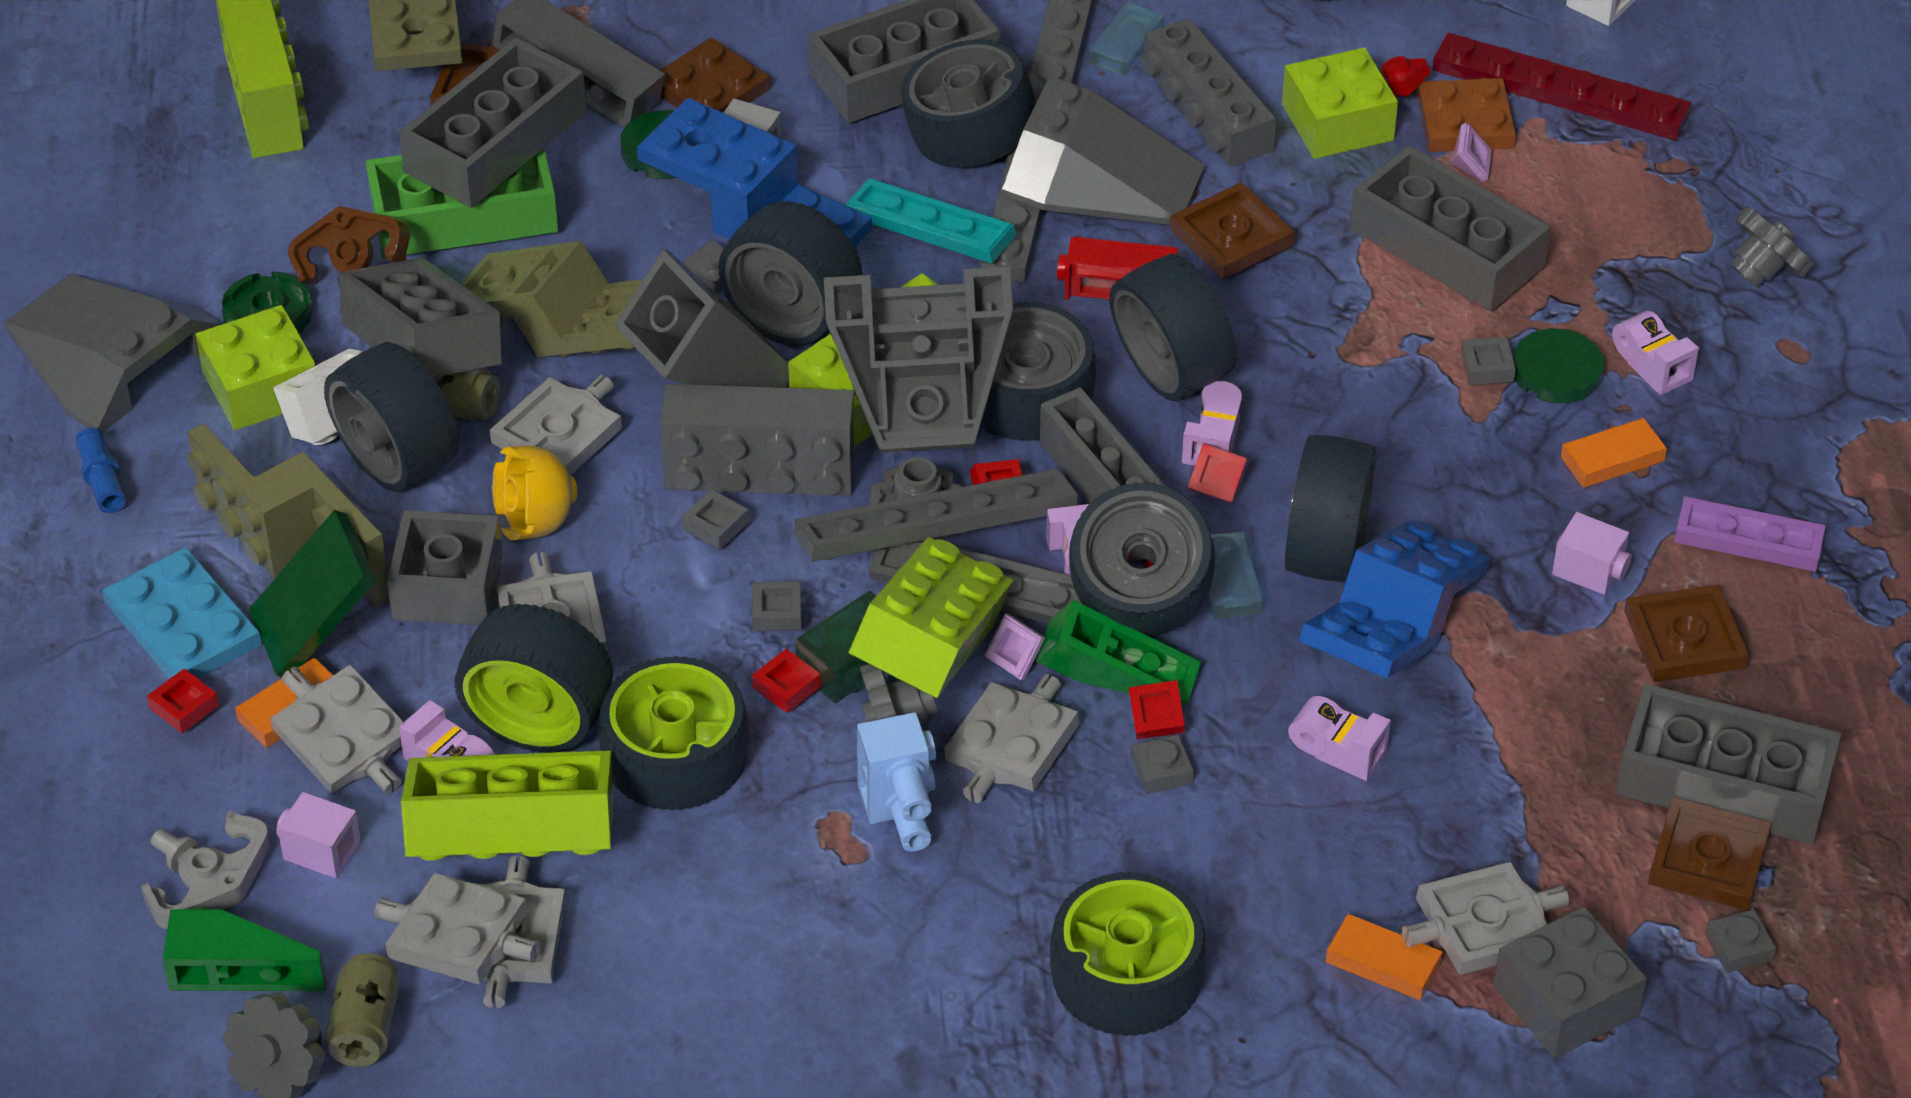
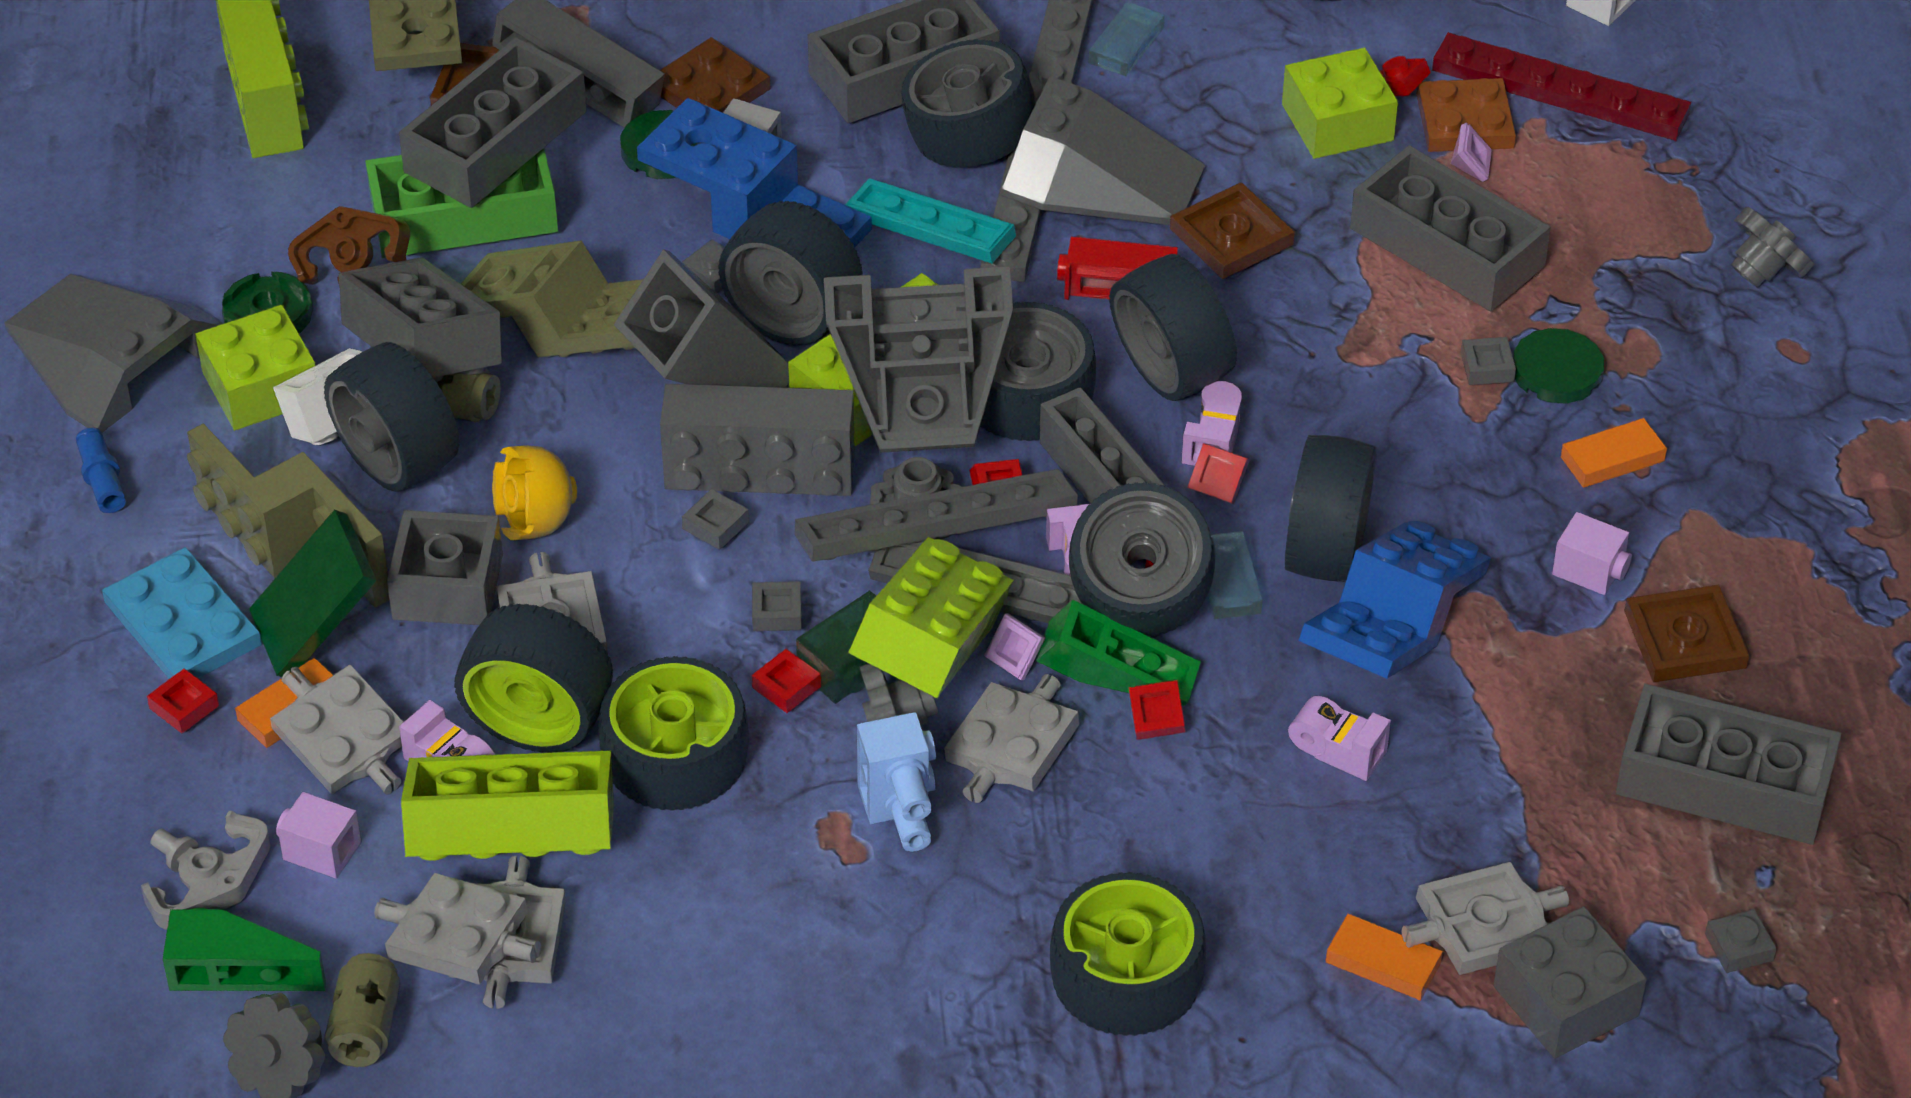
(561, 420): light grey plate -> none
(1161, 764): dark grey plate -> none
(1209, 92): dark grey brick -> none
(1654, 350): lavender leg -> none
(1709, 853): reddish brown plate -> none
(1750, 533): medium lavender plate -> none

